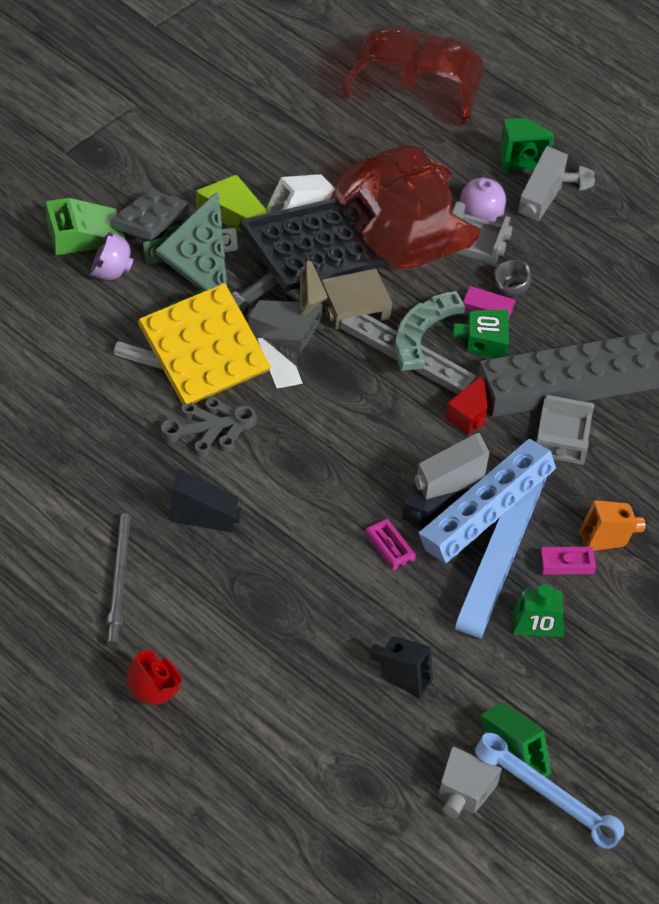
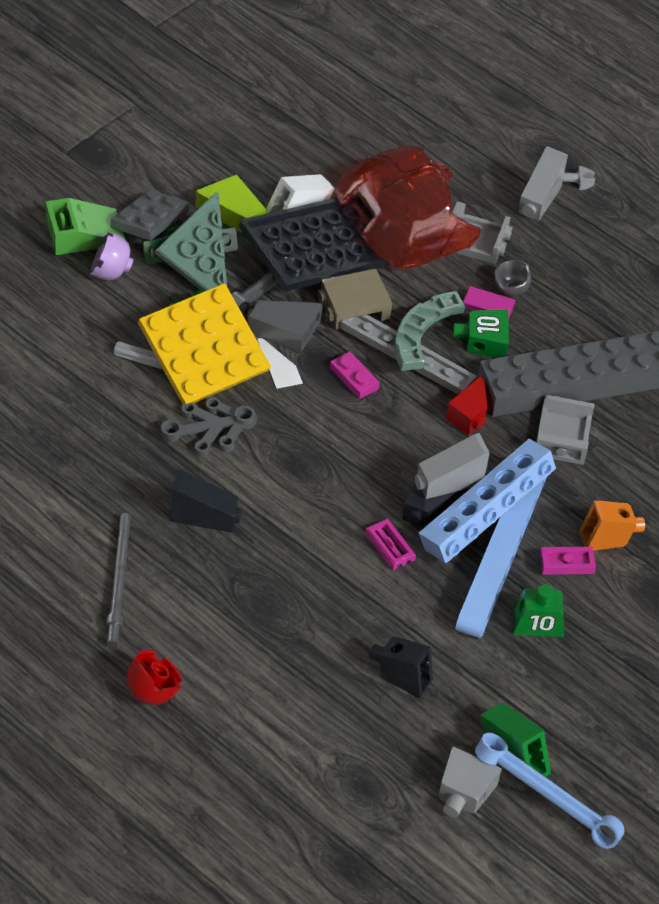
(311, 289): dark tan slope -> none
(354, 375): none -> dark pink plate
(438, 56): clear red piece -> none
(484, 199): lavender cylinder -> none
(522, 144): green slope -> none

